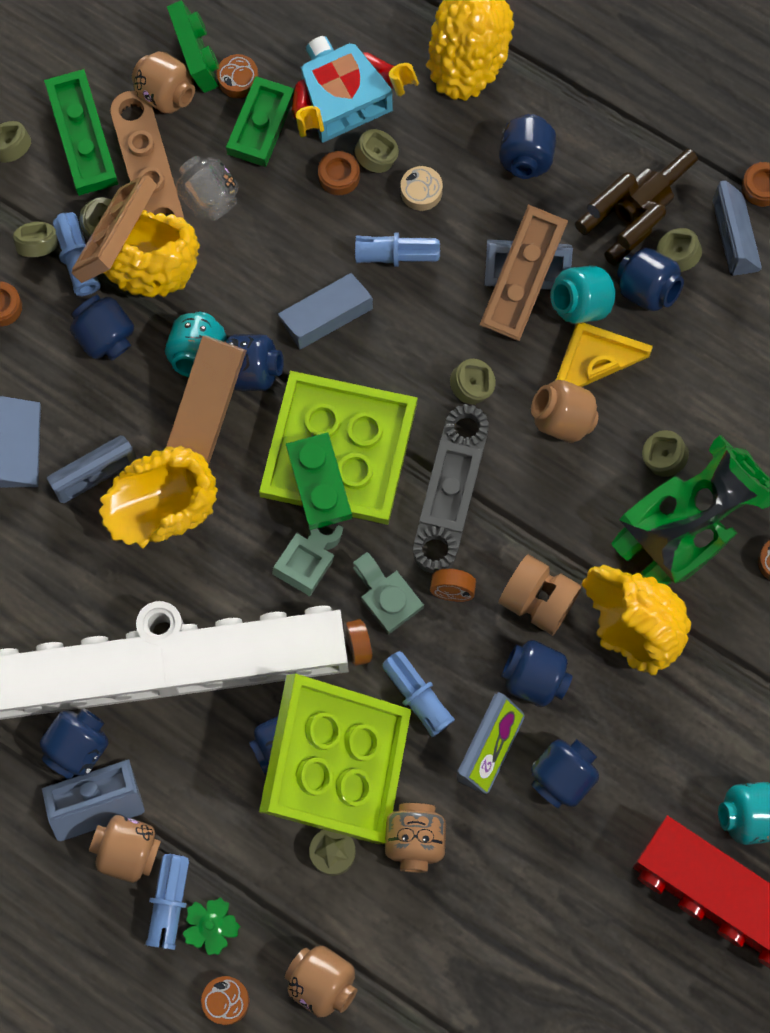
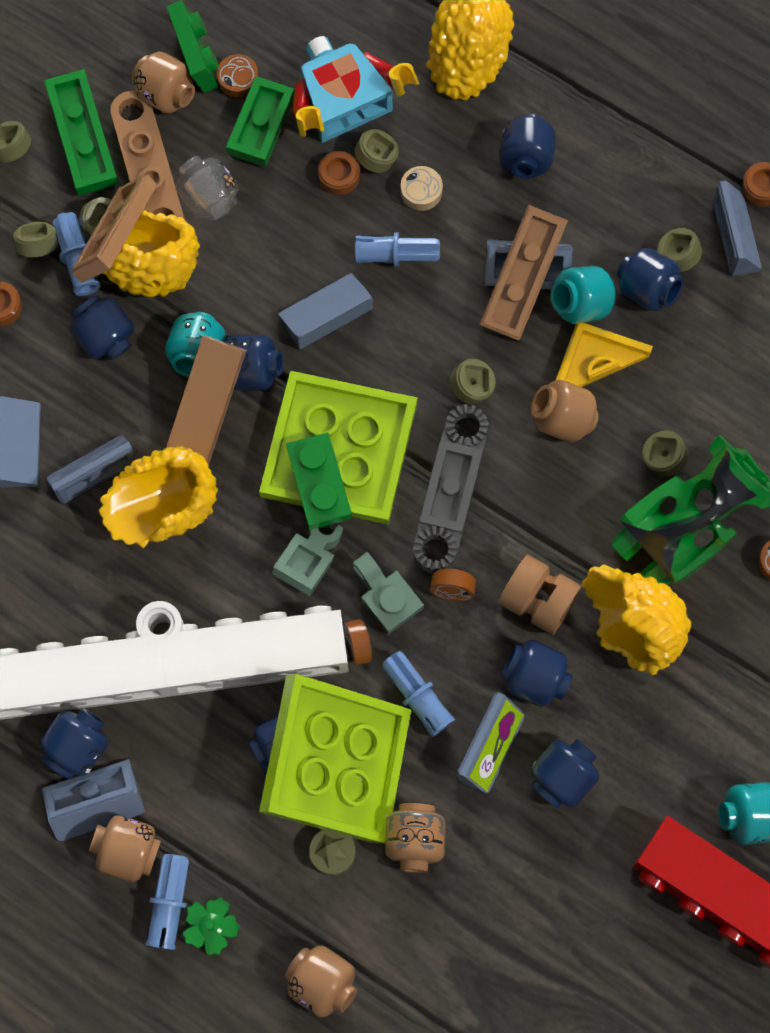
(225, 1000): dark orange tile -> none
(637, 202): dark brown plant -> none

